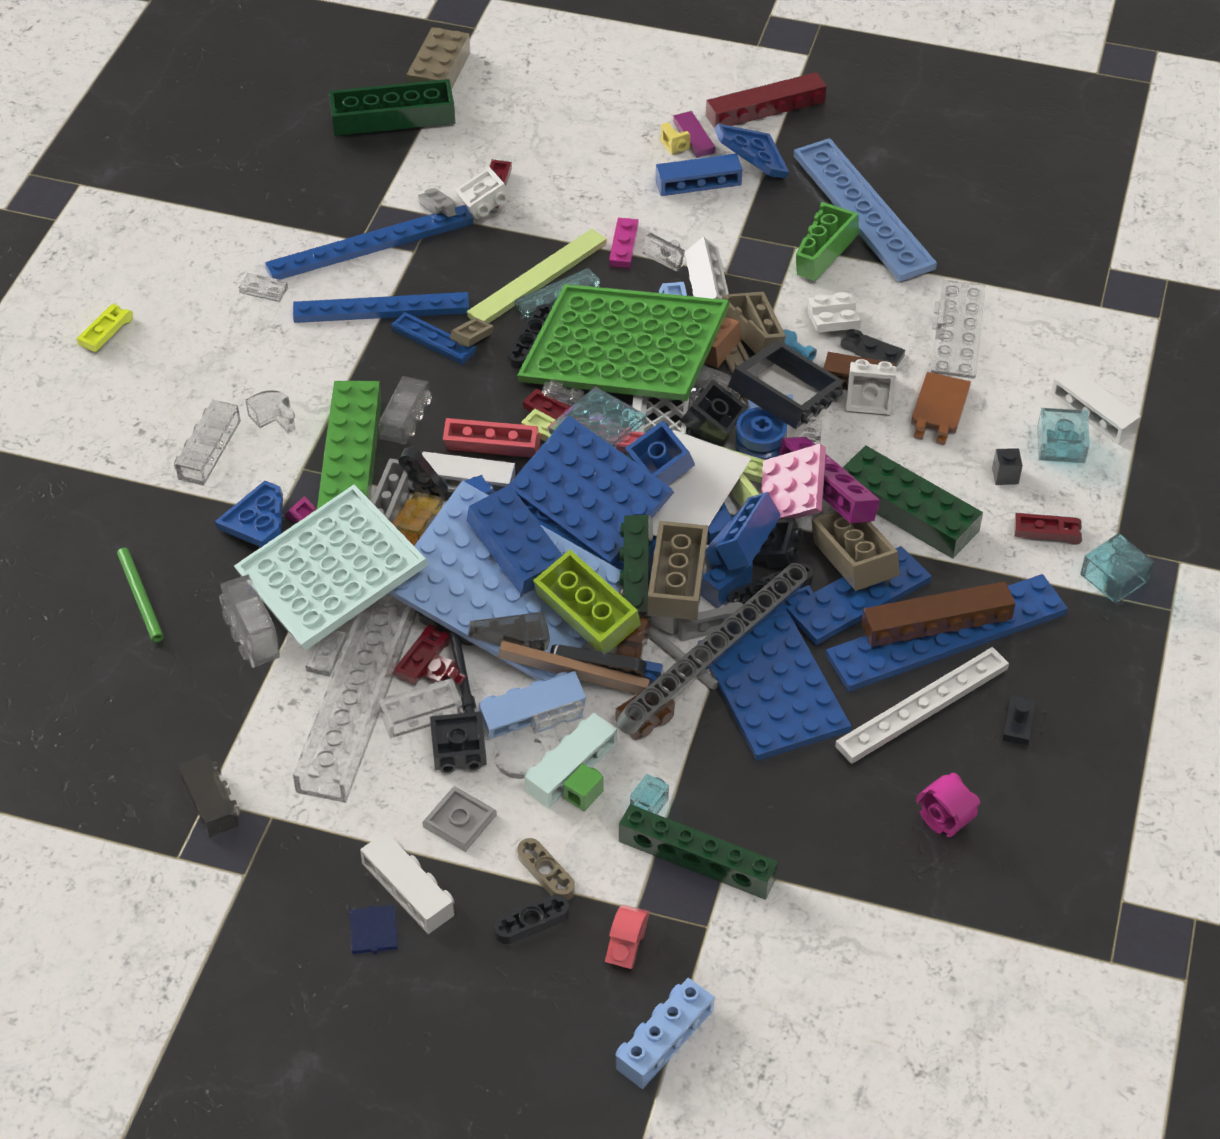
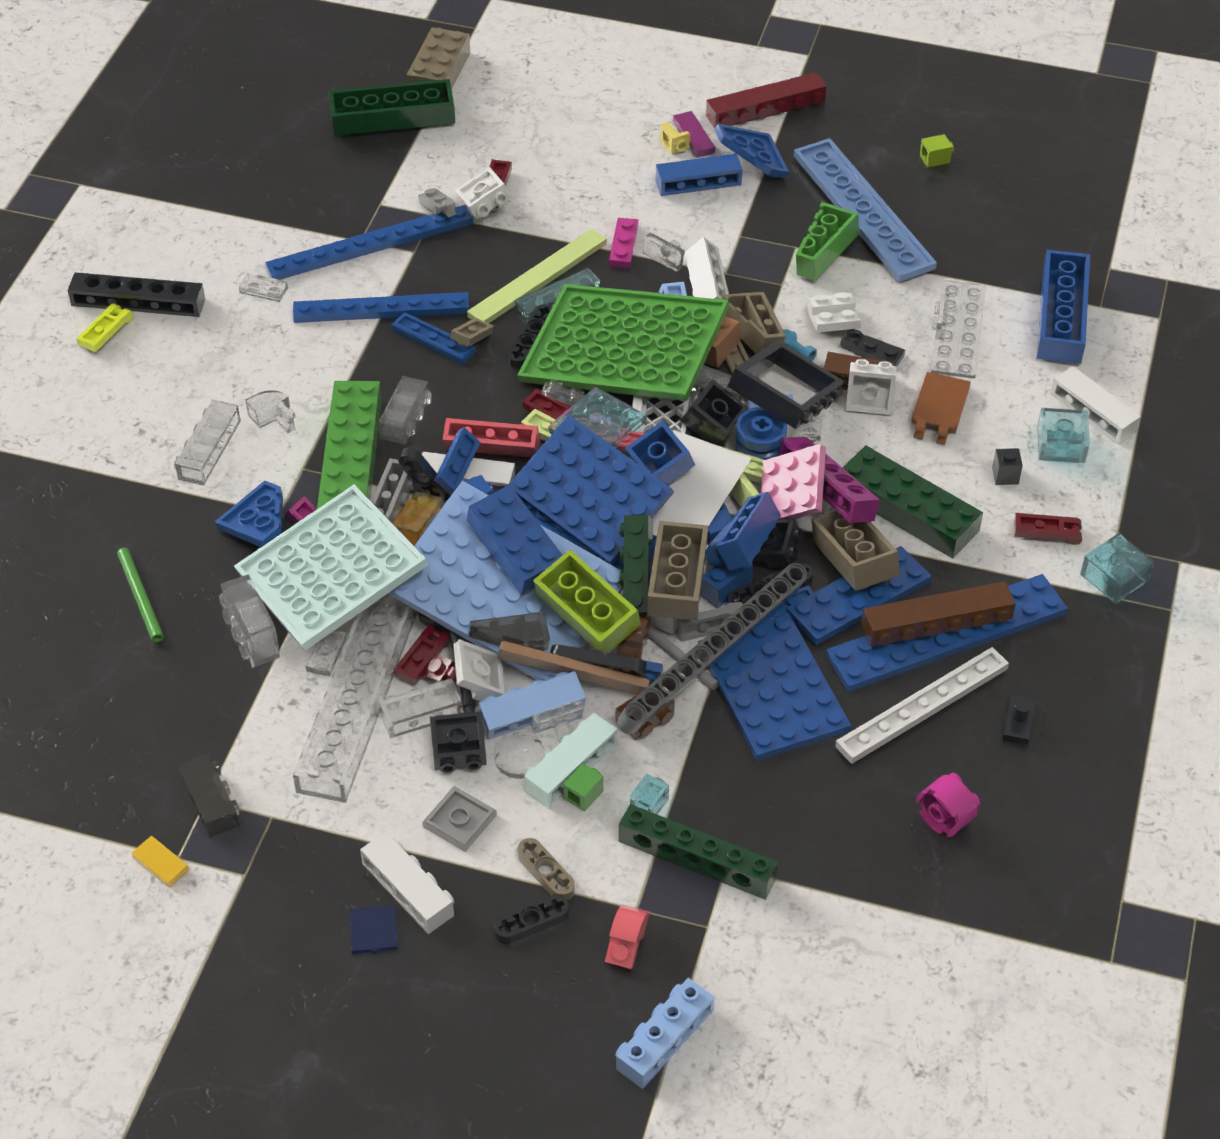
(137, 294): none -> black brick
(160, 861): none -> yellow tile
(457, 460): none -> blue plate
(478, 670): none -> white plate
(936, 150): none -> lime brick
(1063, 307): none -> blue brick

